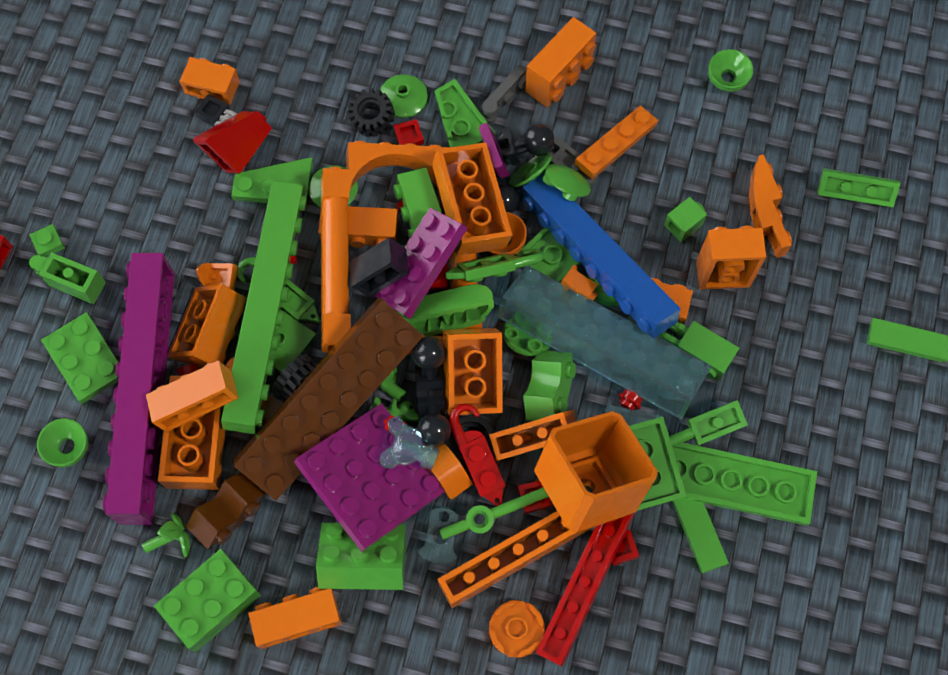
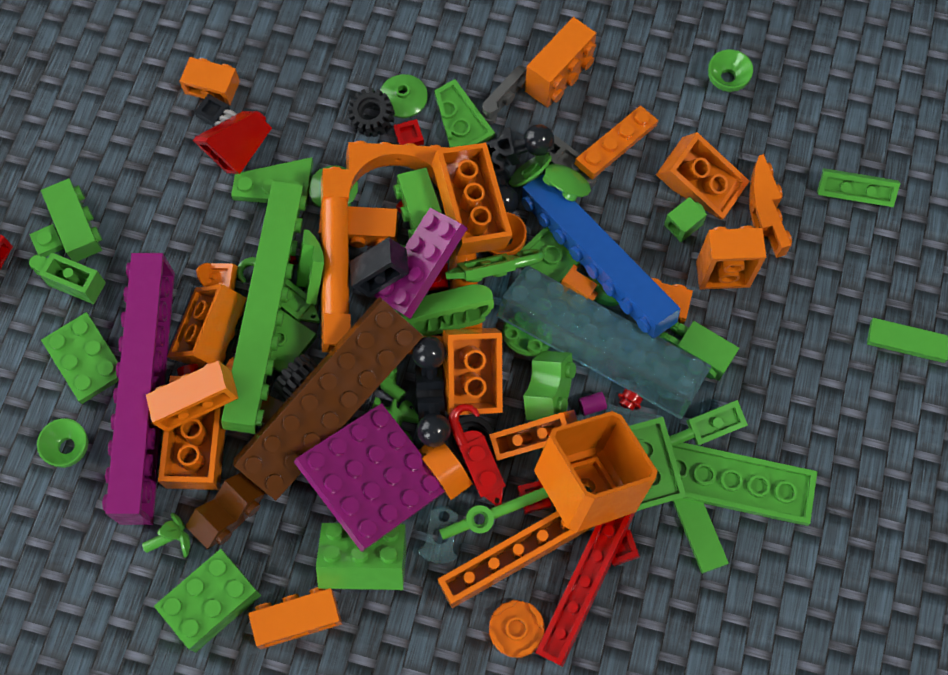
(72, 220): none -> bright green brick
(310, 266): none -> bright green slope
(406, 446): clear light blue animal -> none
(496, 156): magenta tile -> none
(592, 403): none -> magenta hinge
(703, 174): none -> orange slope

